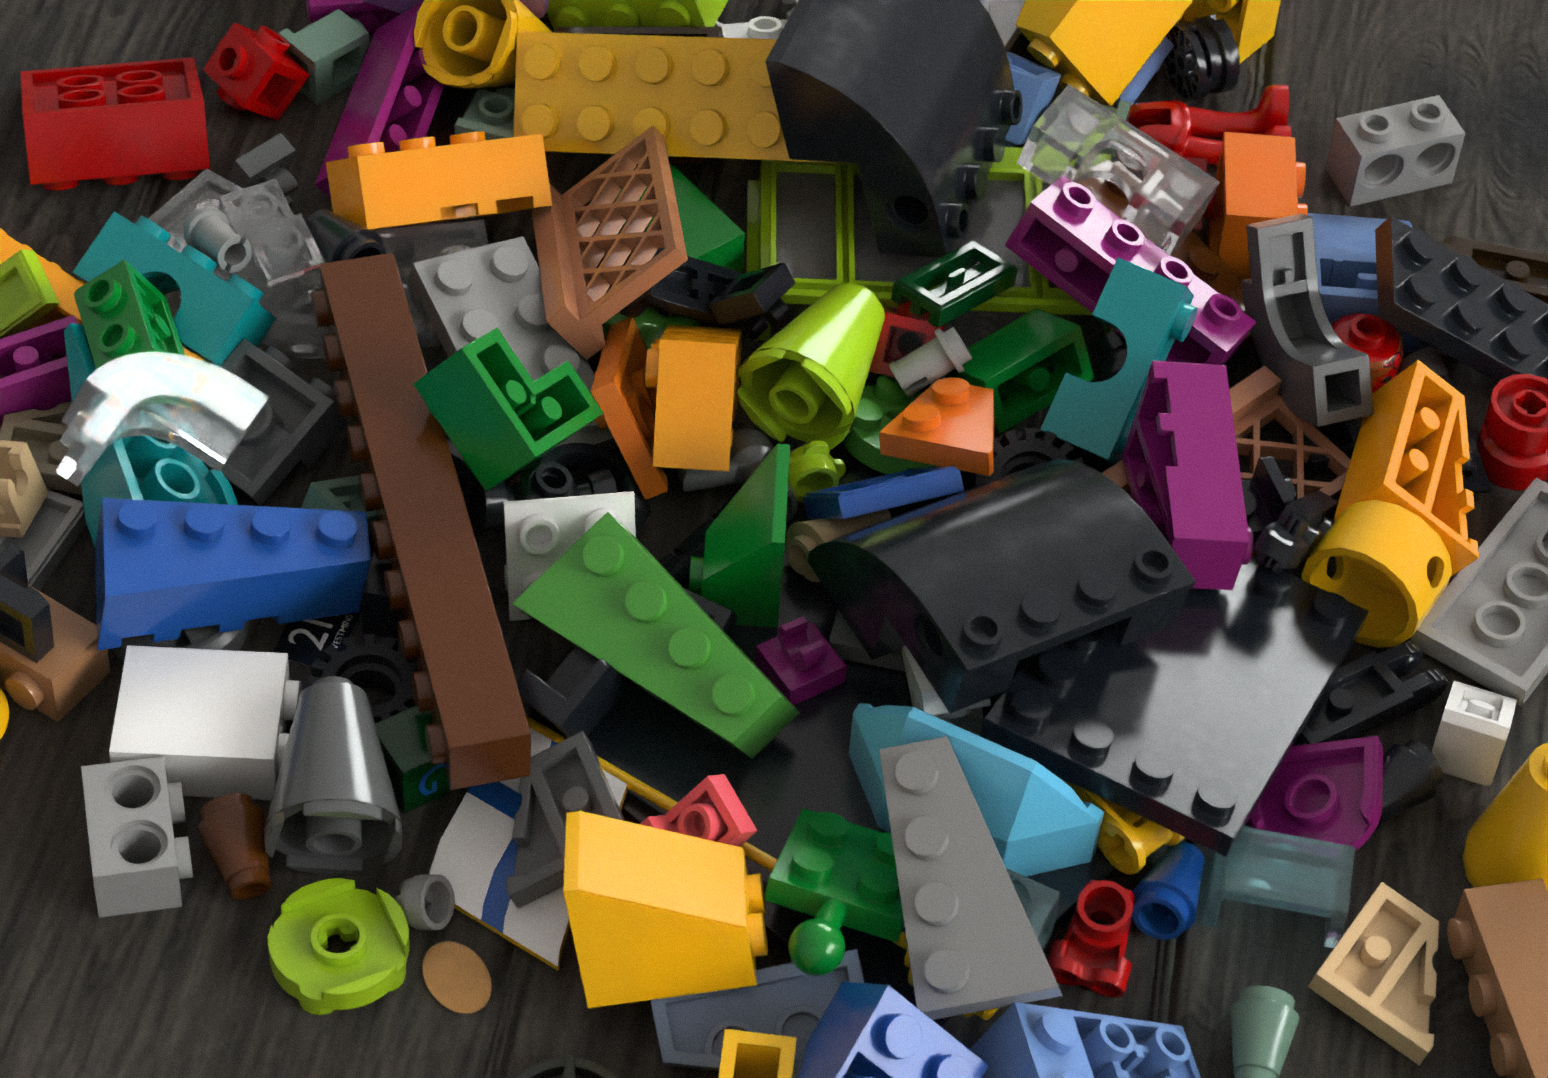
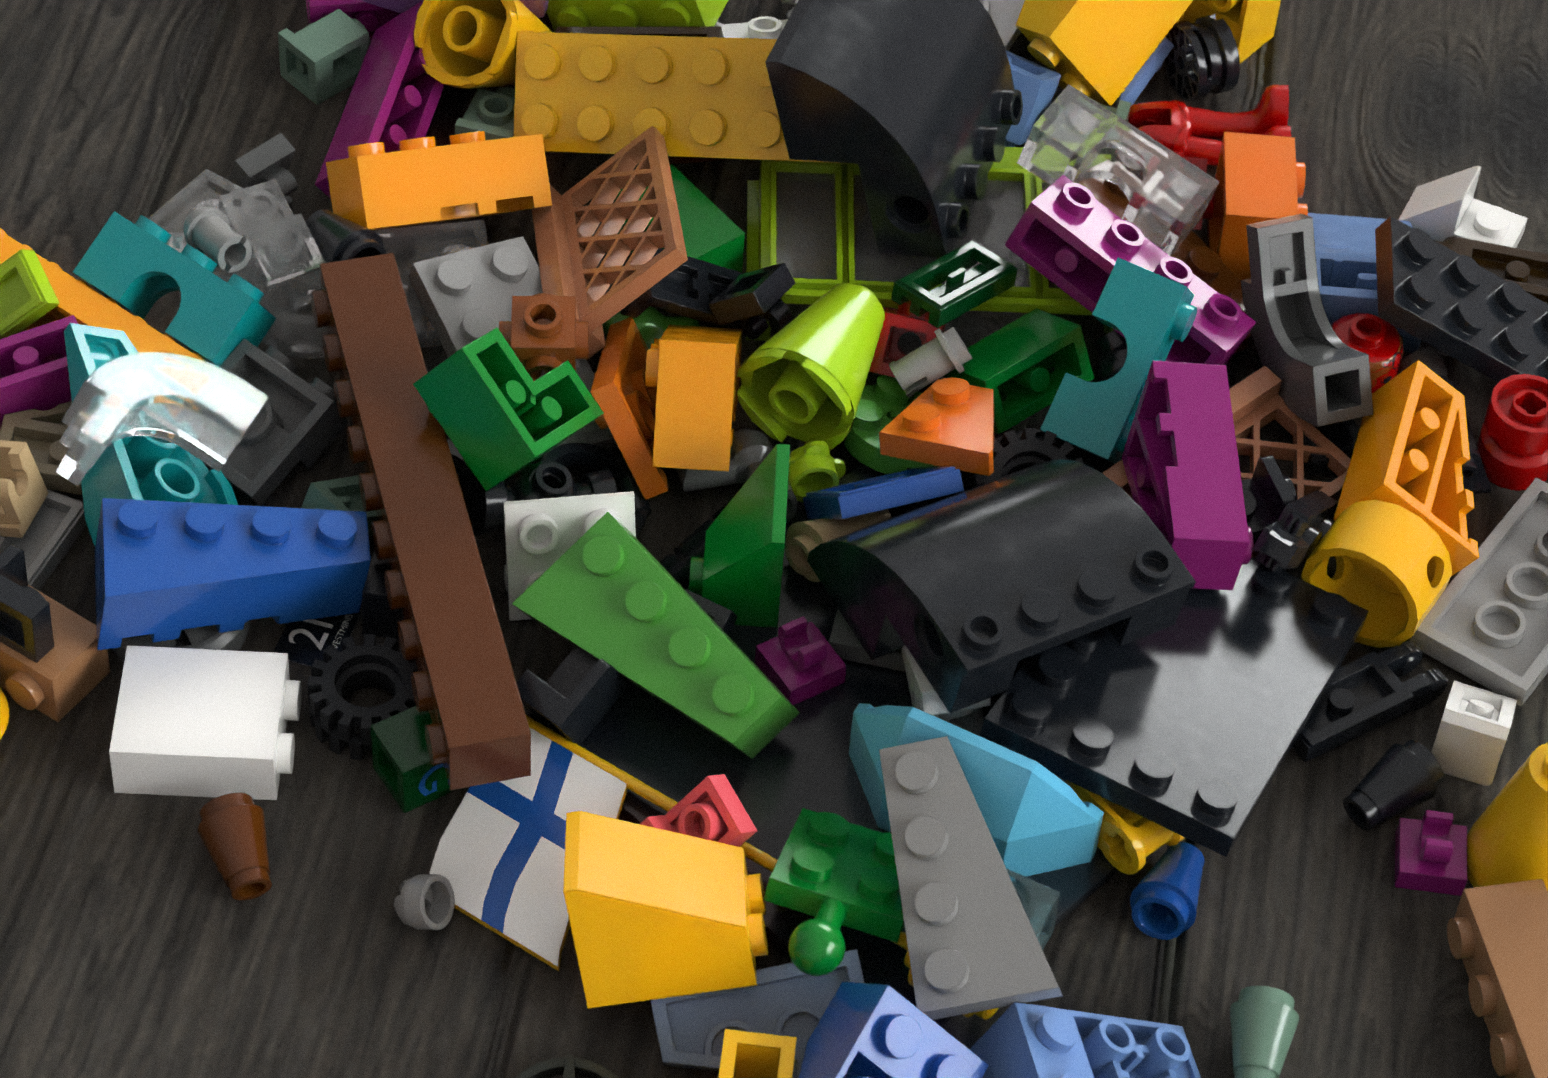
(114, 123): red slope -> none
(125, 315): green bracket -> none
(132, 823): light grey brick -> none
(255, 71): red brick -> none
(333, 786): dark grey cone -> none
(346, 979): lime plate -> none
(457, 977): clear orange sticker -> none
(545, 332): none -> dark orange brick
(560, 782): dark grey wing -> none
(1093, 952): red plate -> none
(1285, 875): clear light blue panel -> none
(1326, 792): magenta tile -> none
(1386, 972): tan wing -> none
(1394, 150): light grey brick -> none
(1431, 854): none -> magenta tile
(1448, 209): none -> white slope

